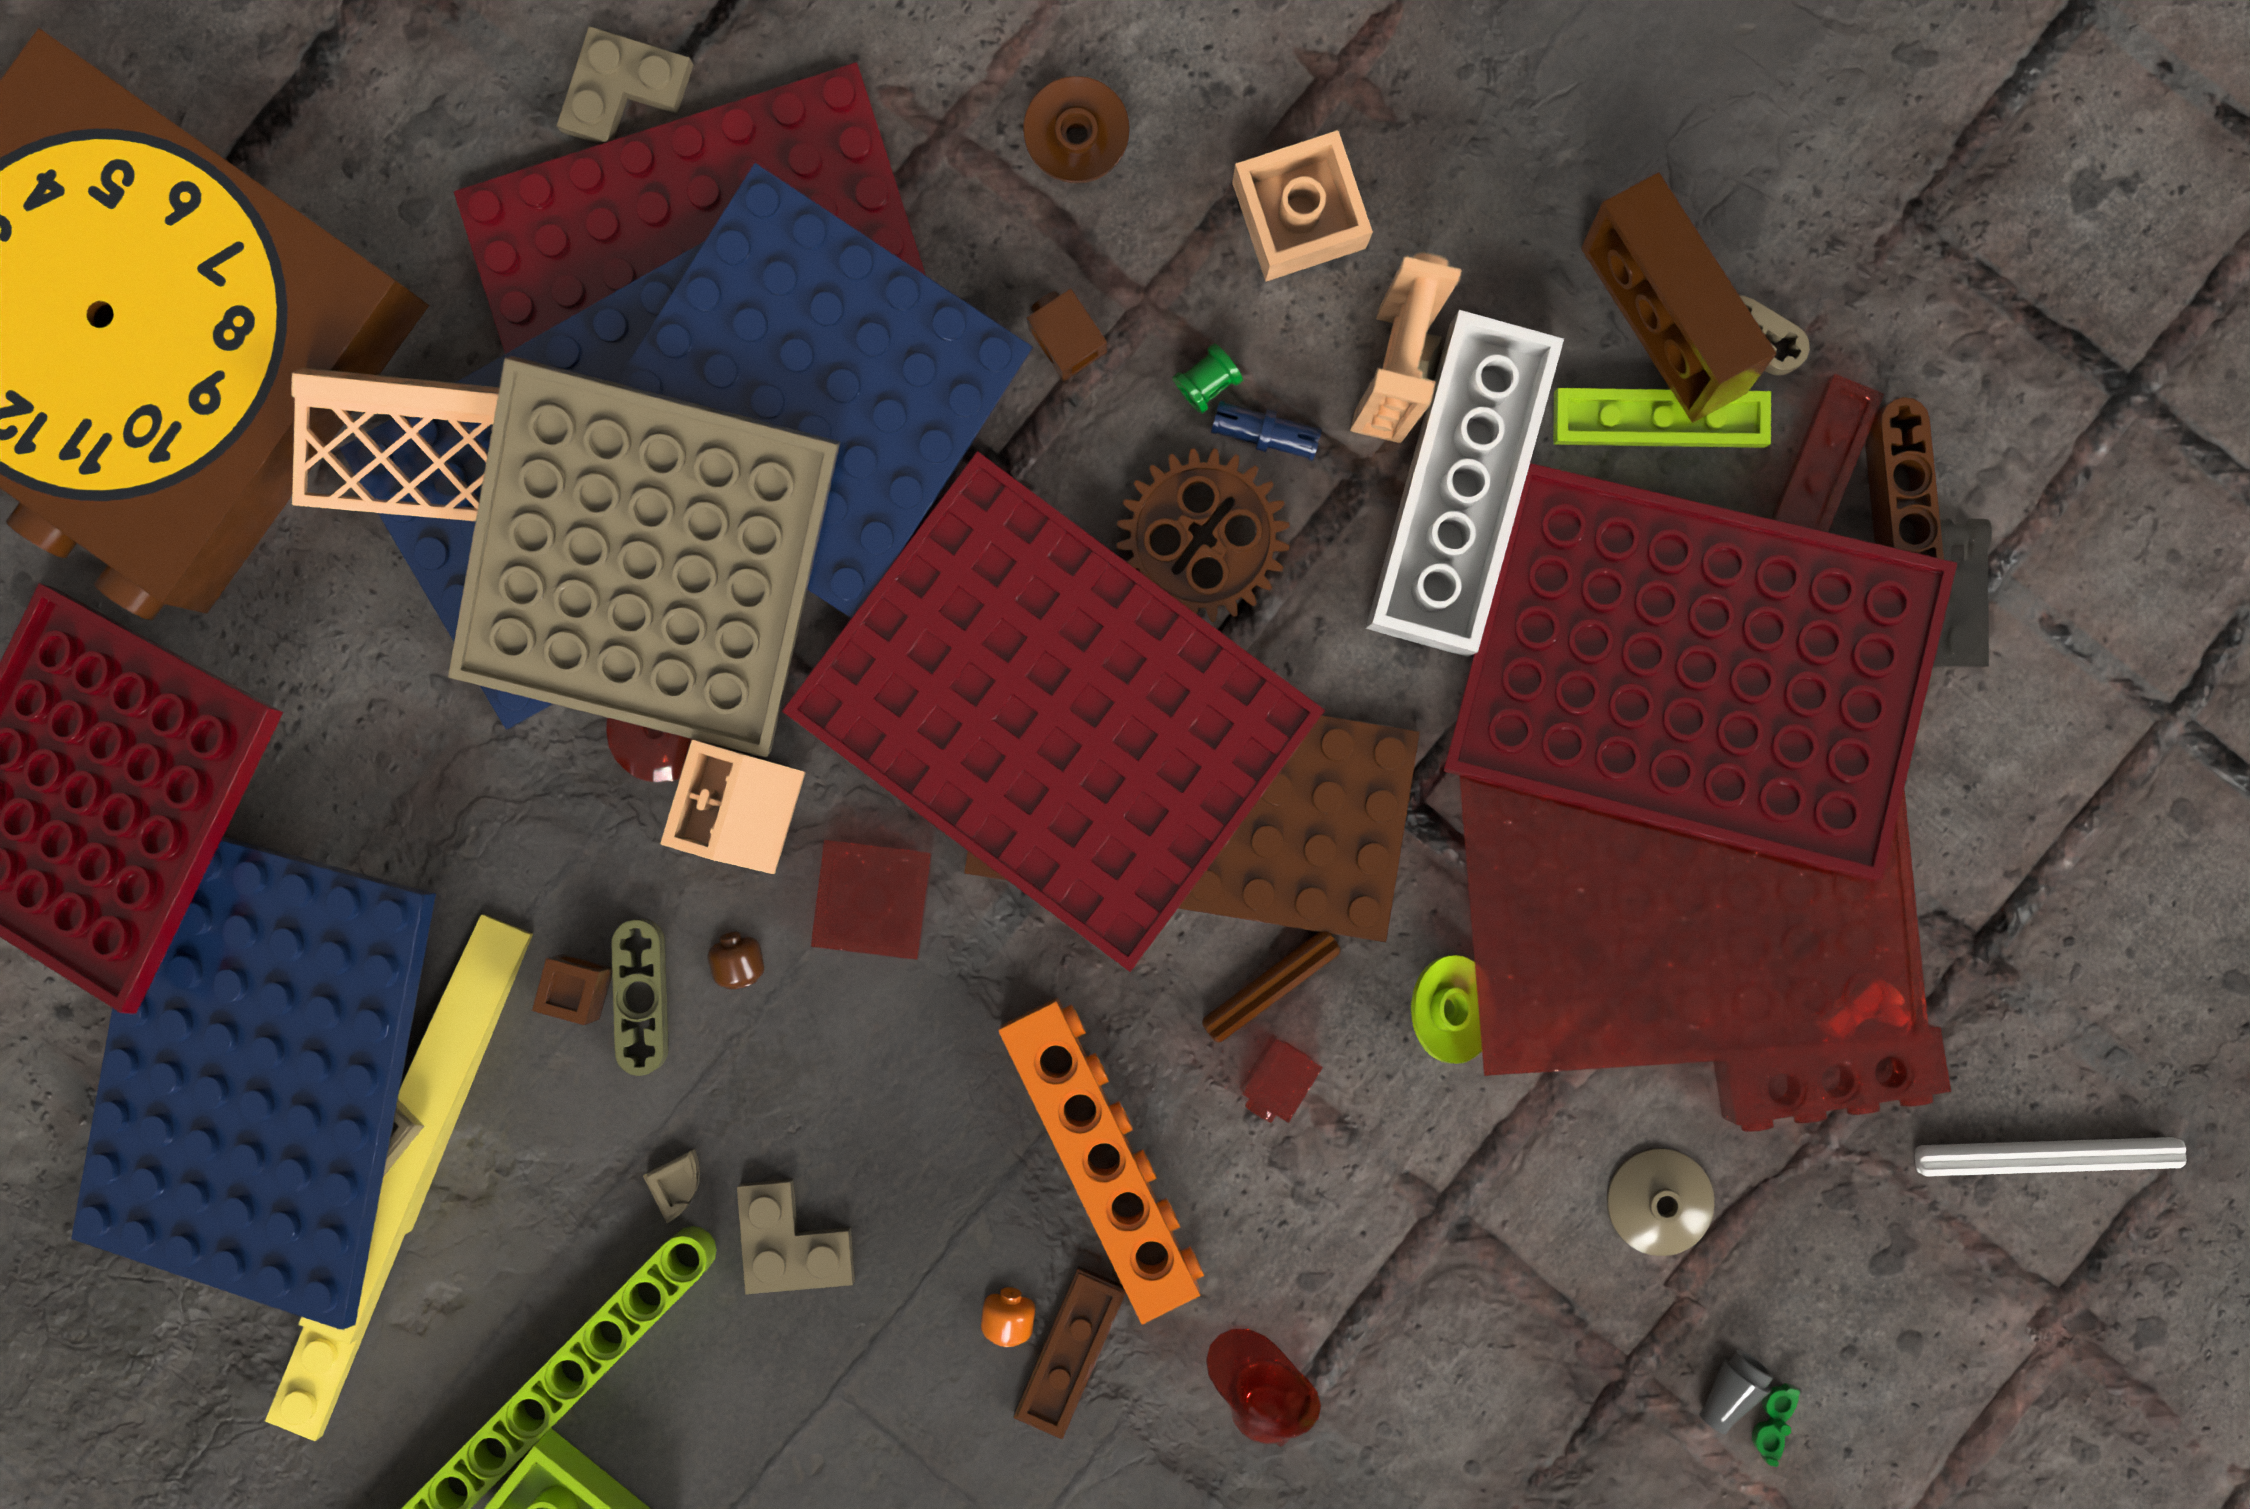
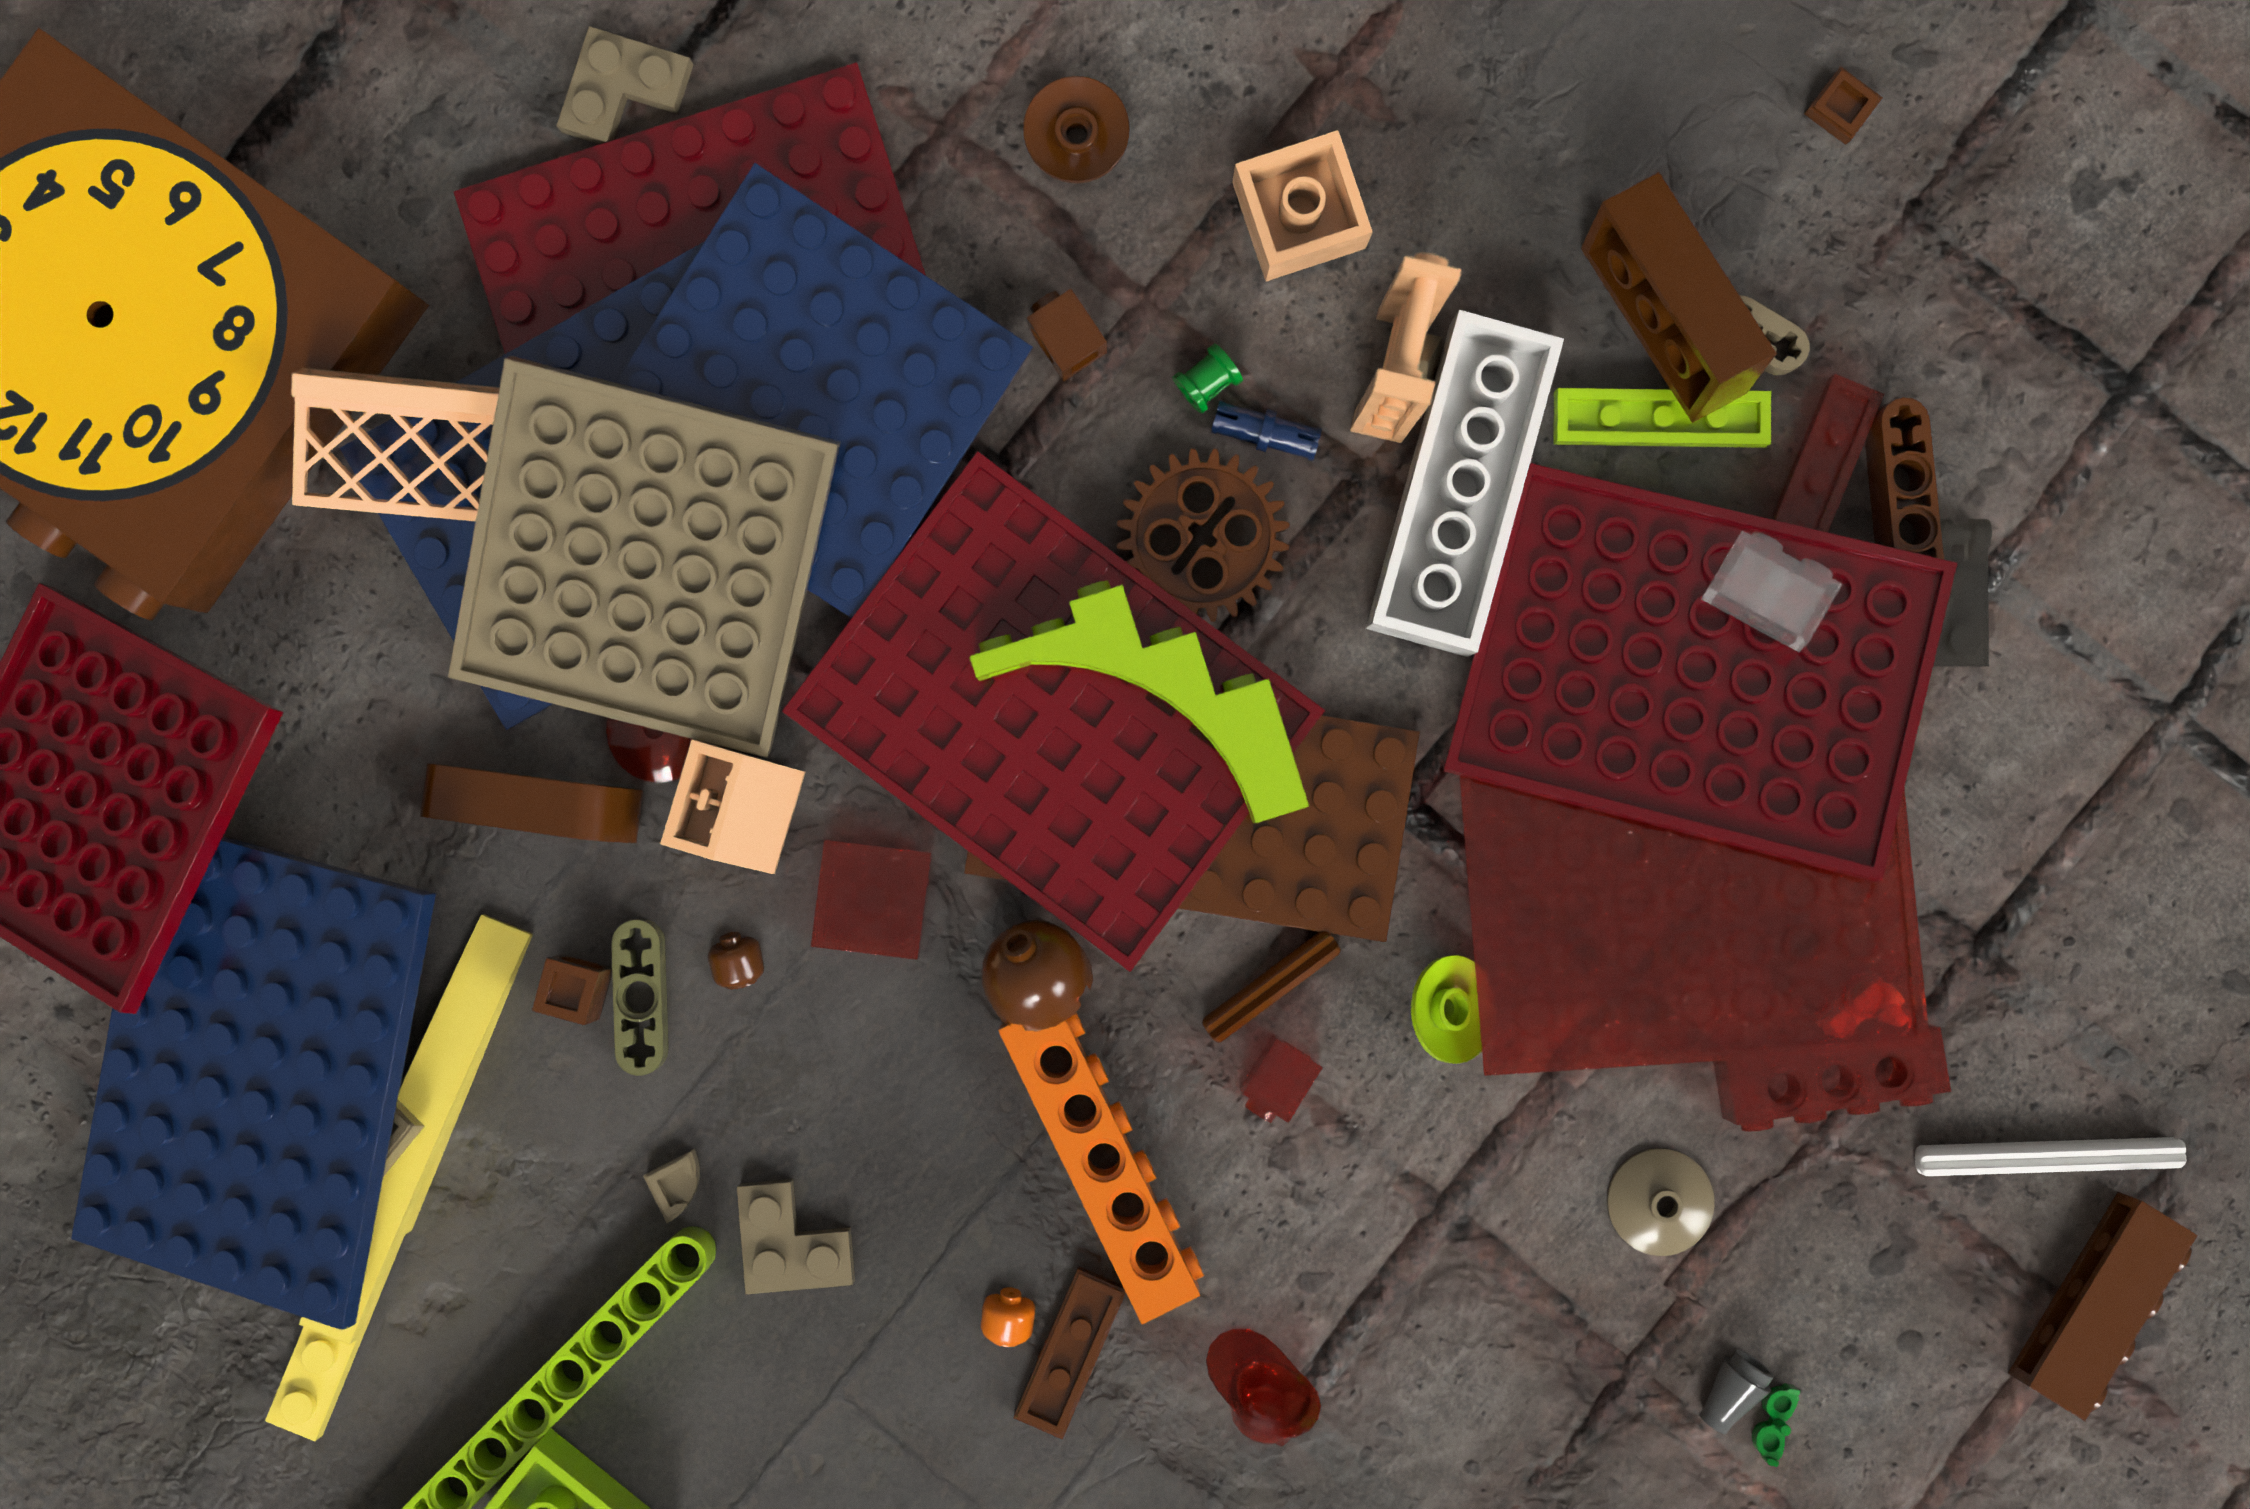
(532, 804): none -> reddish brown beam
(1035, 975): none -> reddish brown cylinder
(1238, 723): none -> lime arch
(1772, 590): none -> clear brick
(1843, 105): none -> reddish brown tile
(2103, 1305): none -> reddish brown brick

